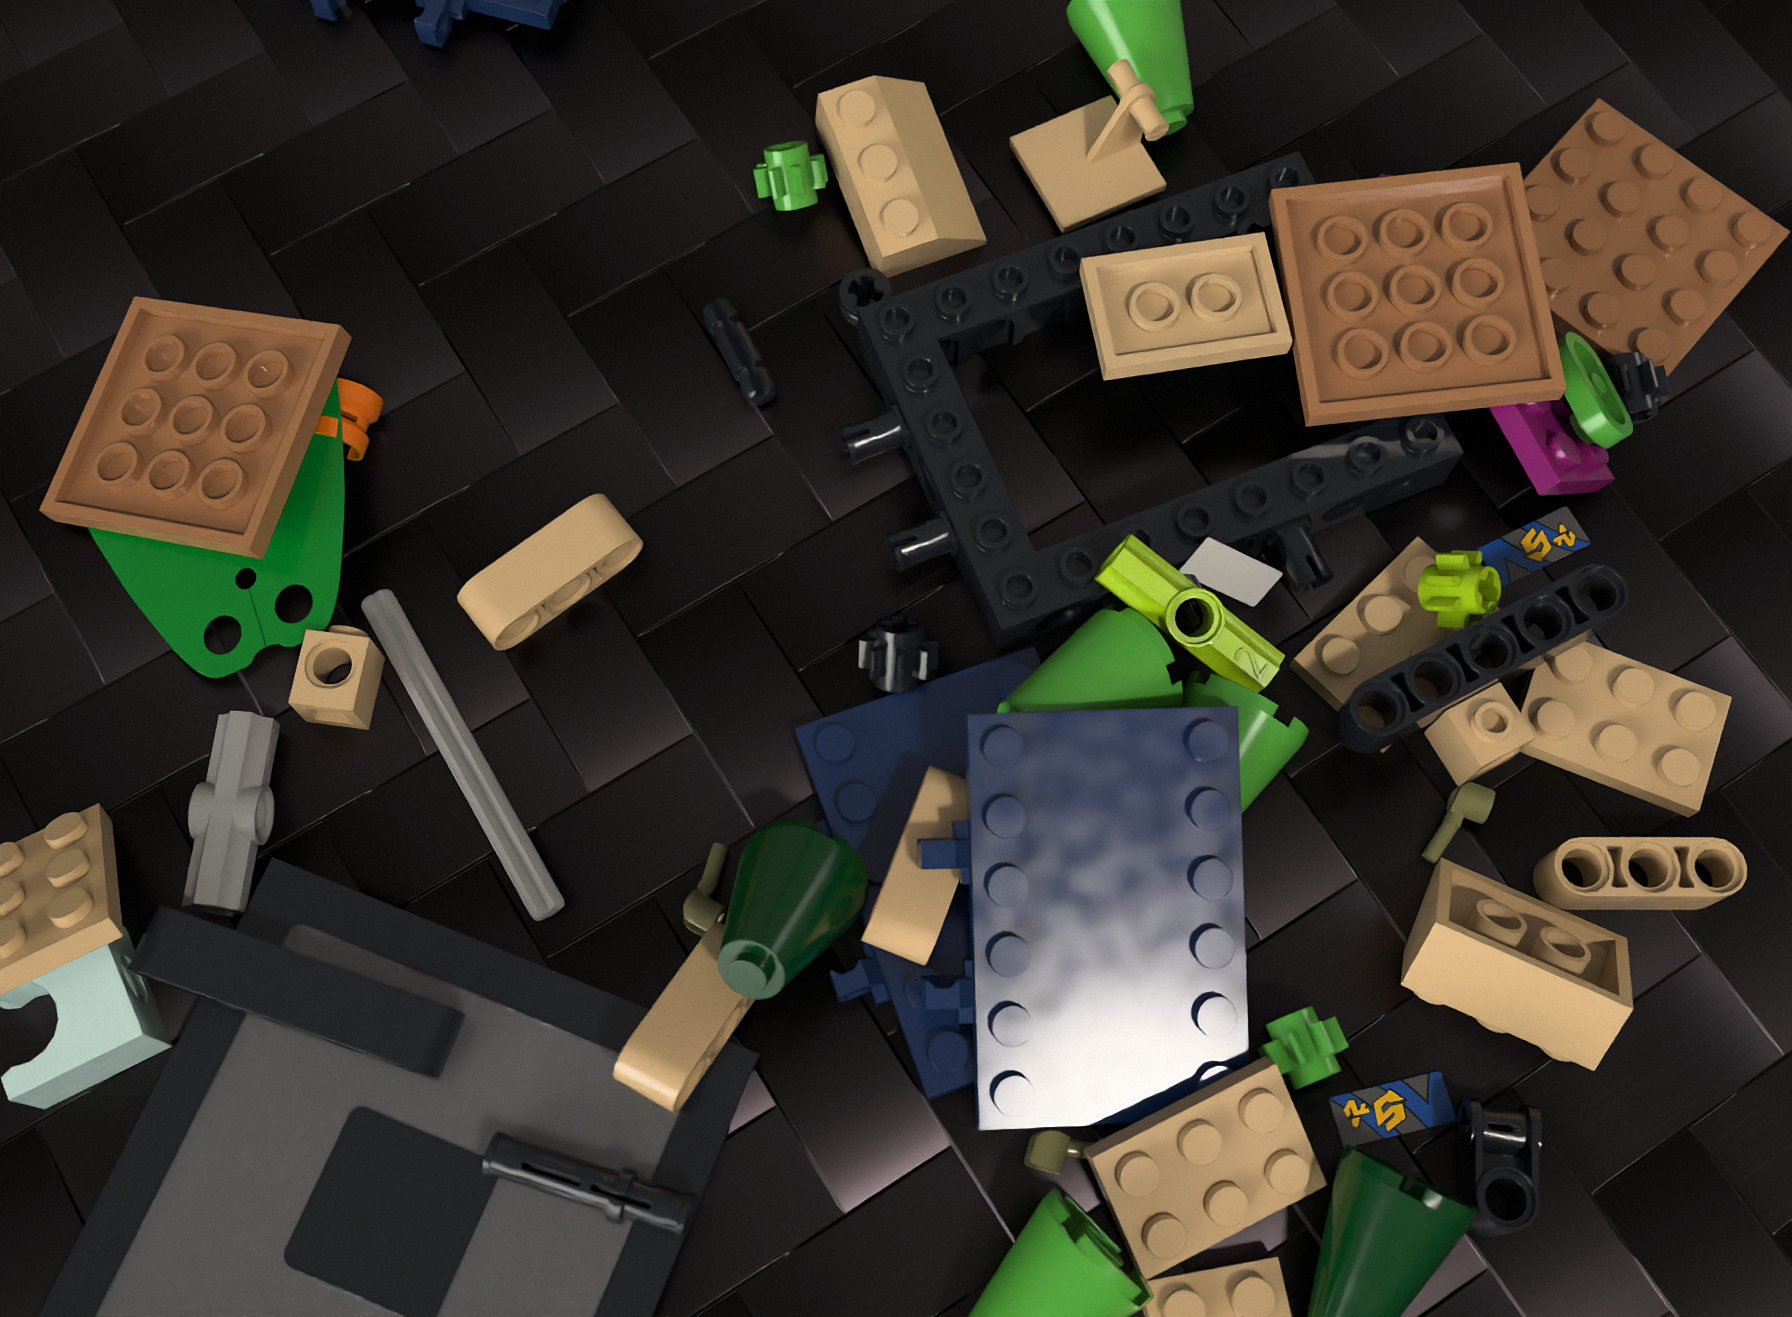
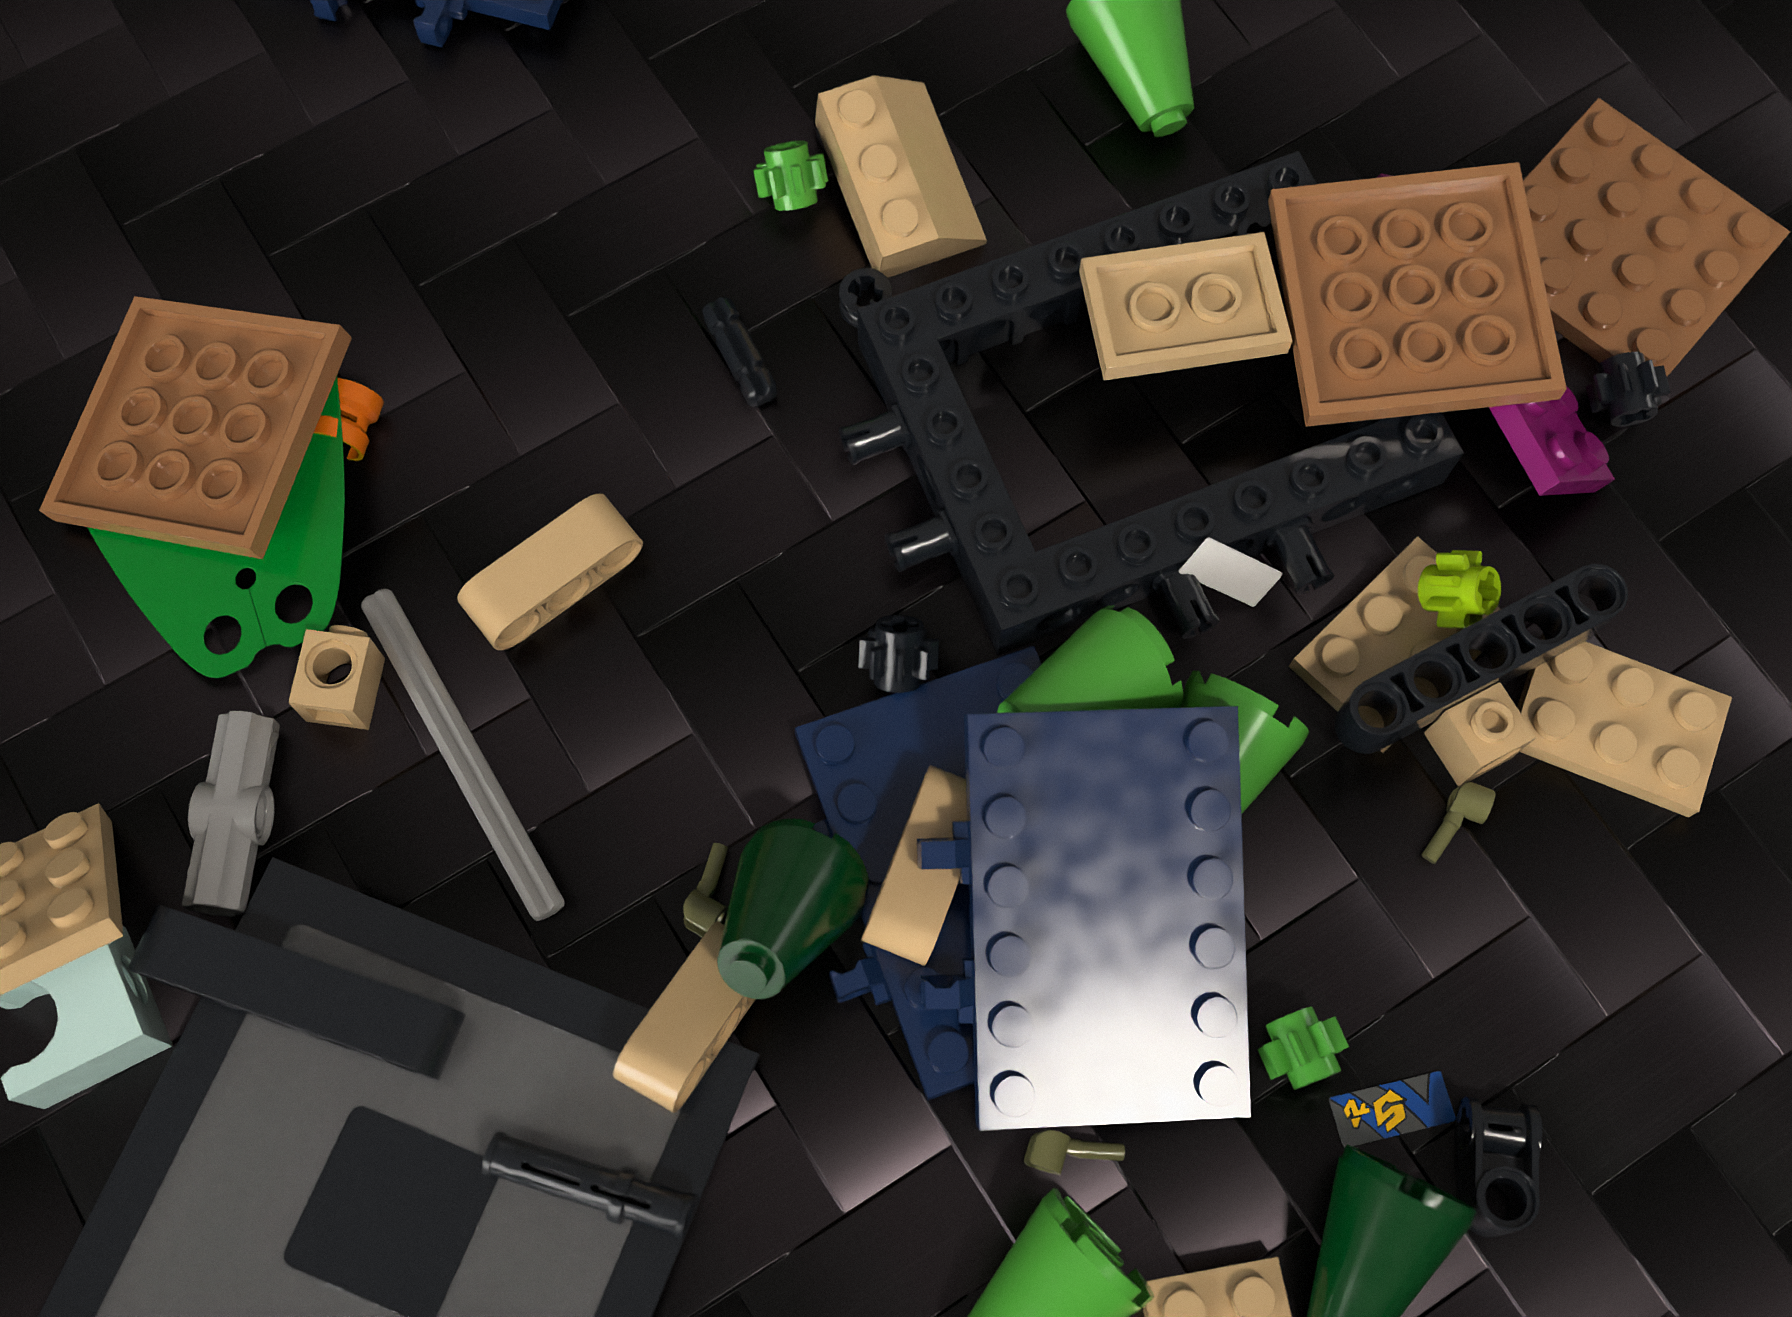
(1094, 155): tan plate -> none
(1158, 589): lime piece -> none
(1205, 1167): tan plate -> none
(1519, 965): tan slope -> none
(1534, 545): sticker -> none
(1595, 404): bright green plate -> none
(1667, 863): tan beam -> none

